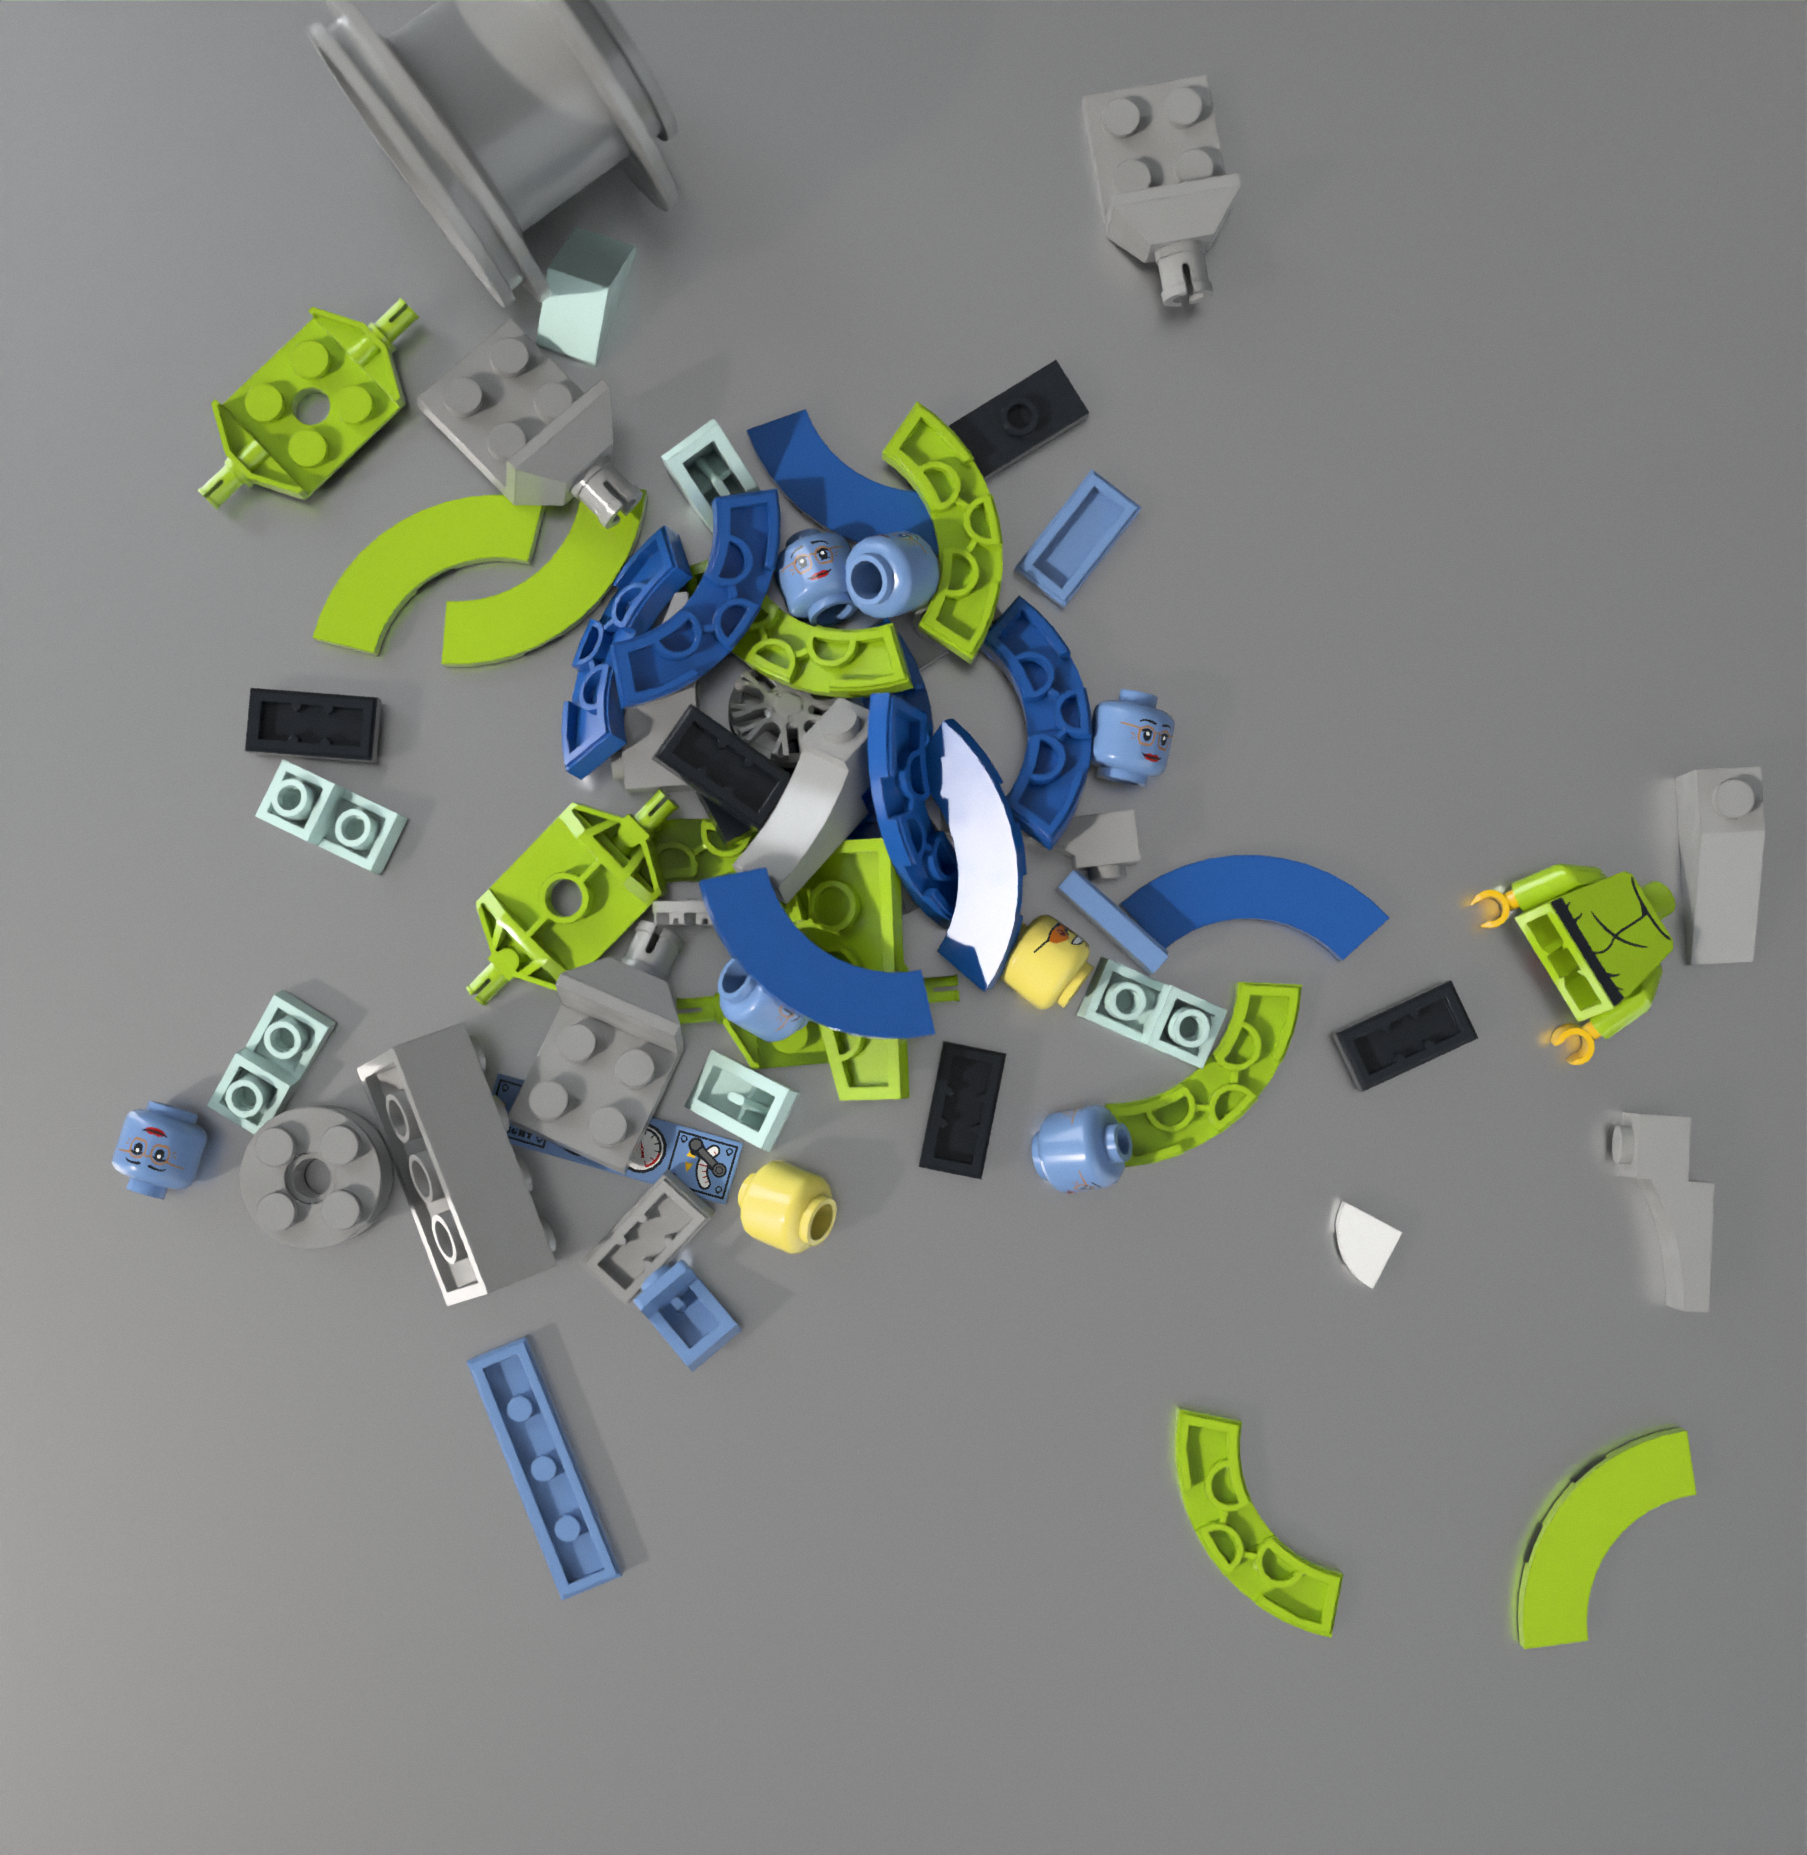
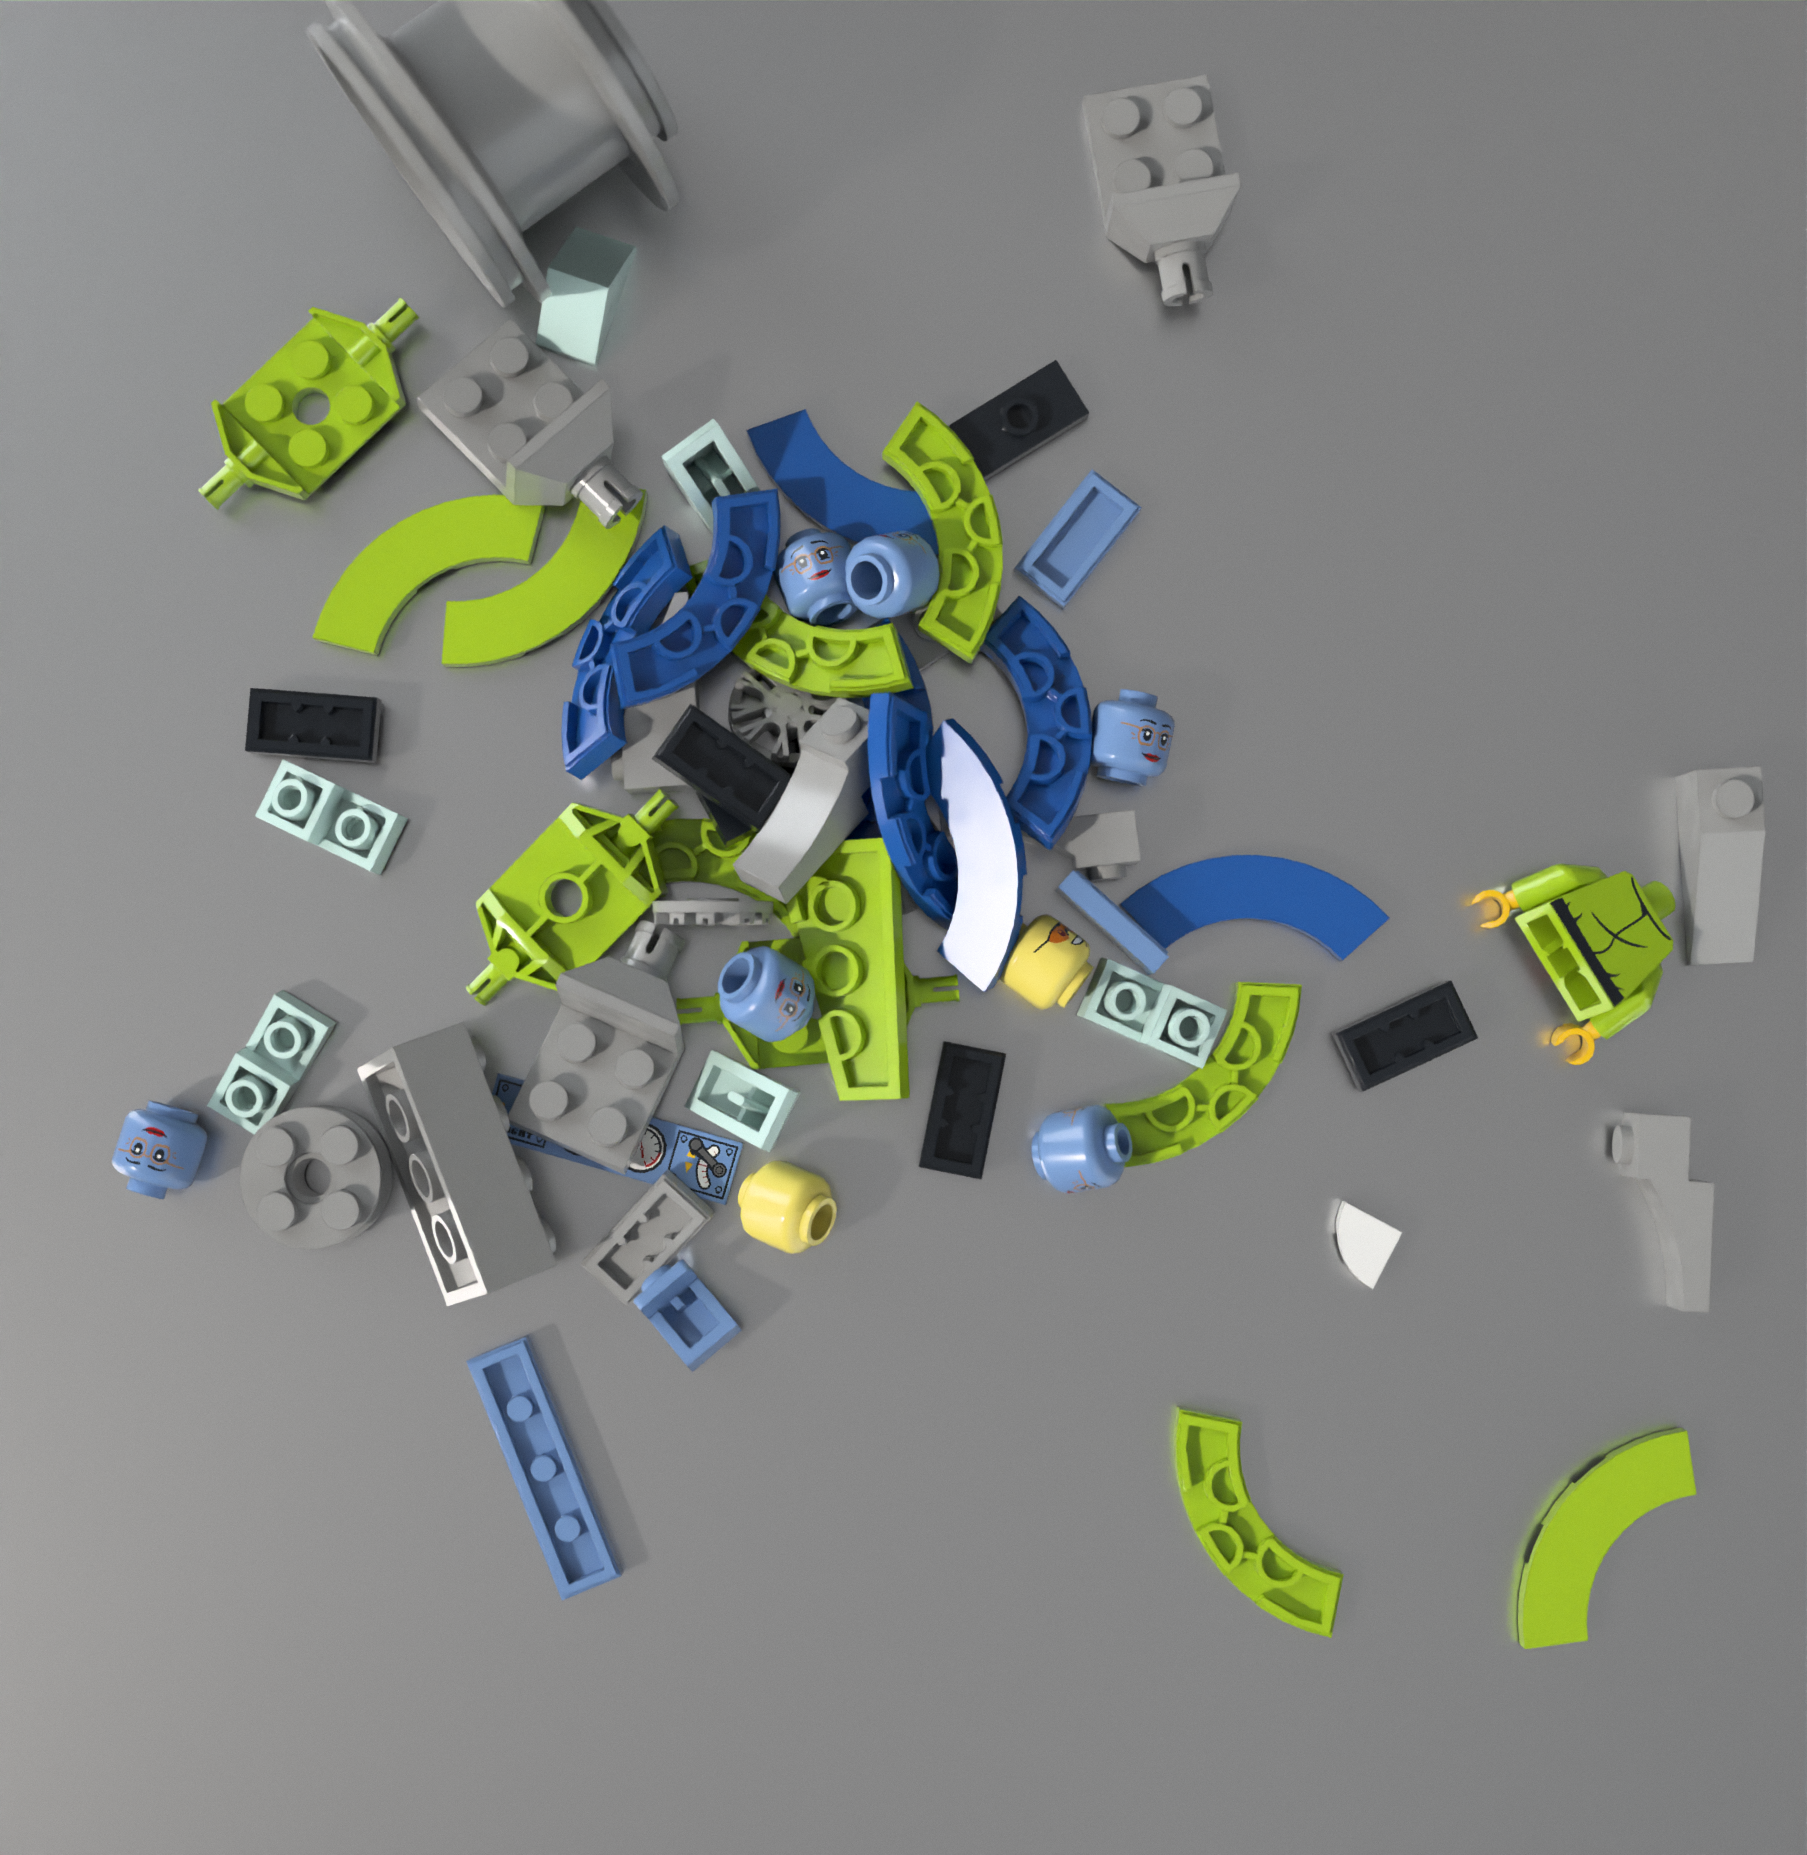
(804, 975): blue tile -> none

